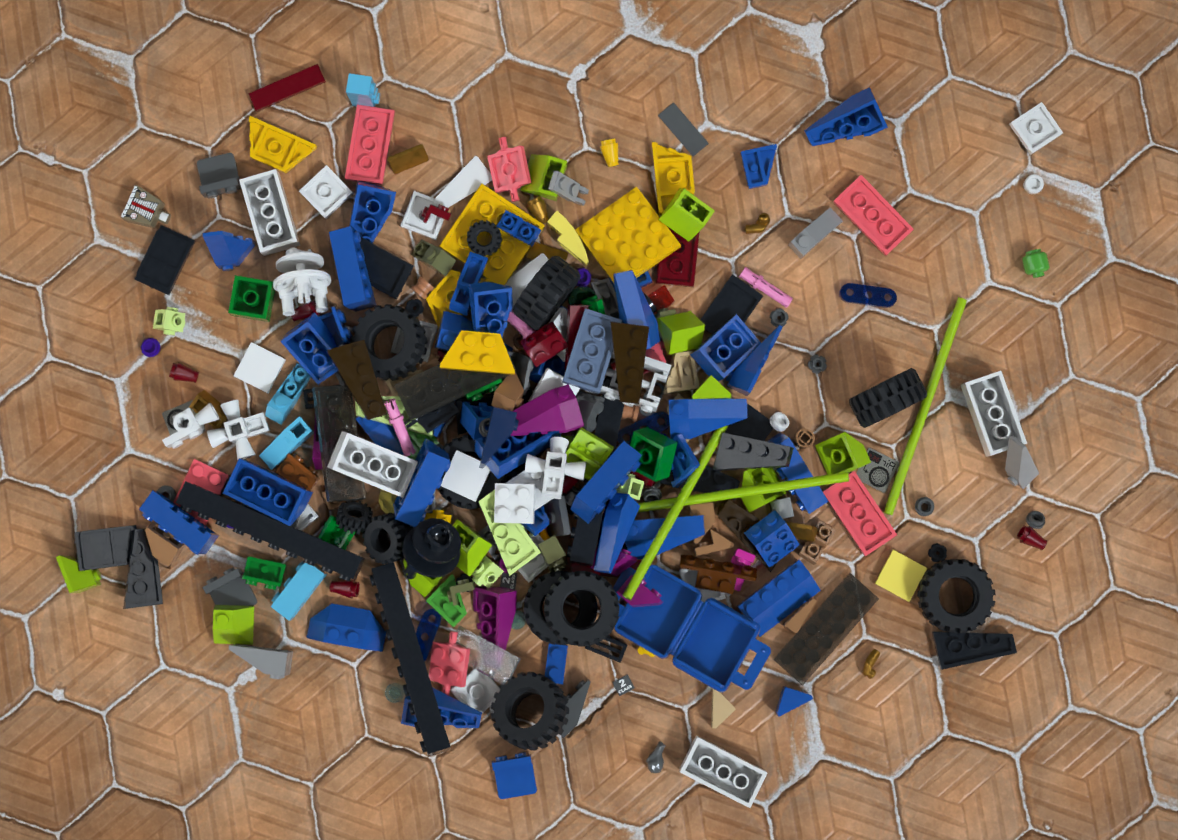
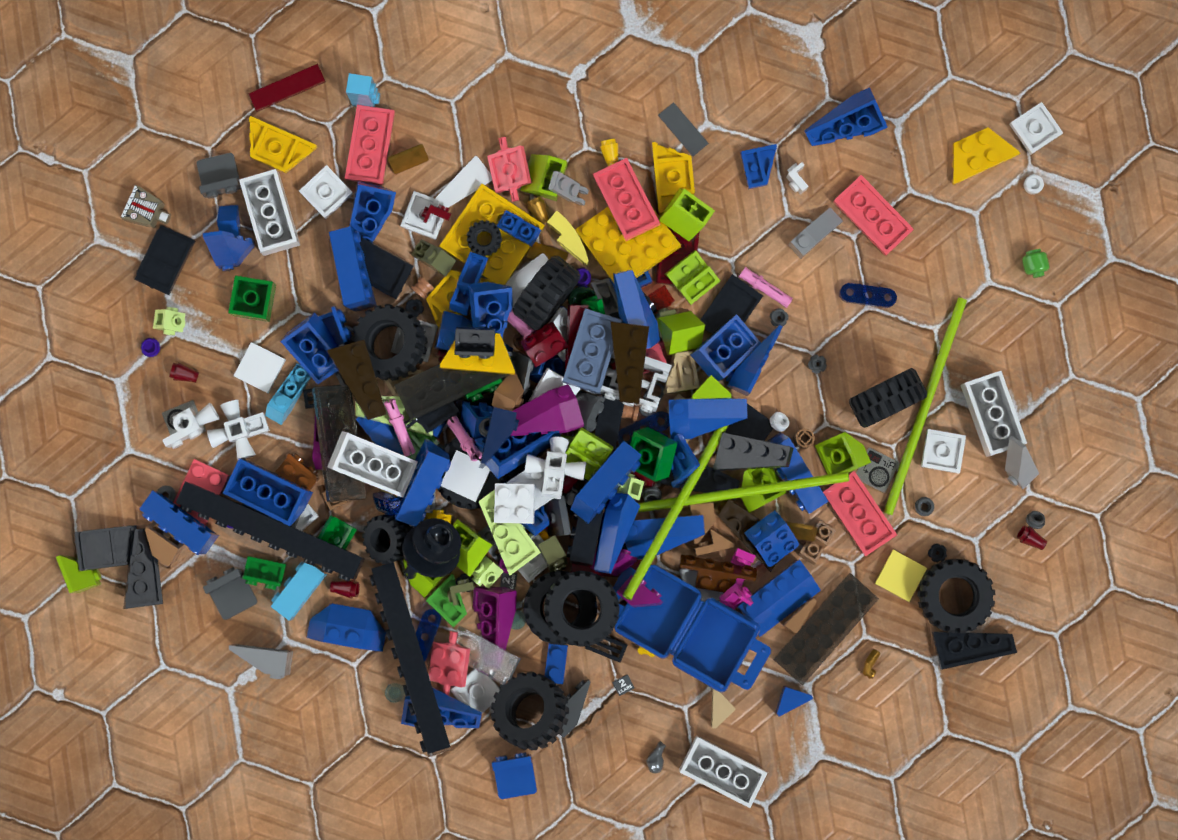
(203, 399): pearl gold slope -> none
(229, 220): none -> blue slope
(233, 624): lime slope -> none
(286, 442): medium azure slope -> none
(301, 279): white piece -> none
(304, 311): dark red cone -> none
(357, 509): black tyre -> none
(386, 503): none -> clear blue plate
(467, 442): none -> bright pink pin
(474, 342): none -> black bracket
(626, 199): none -> coral plate
(692, 277): none -> lime slope
(735, 596): none -> dark pink bracket
(760, 225): pearl gold arm -> none
(782, 507): light grey brick -> none
(796, 182): none -> white bracket
(943, 451): none -> white plate
(979, 153): none -> yellow wing

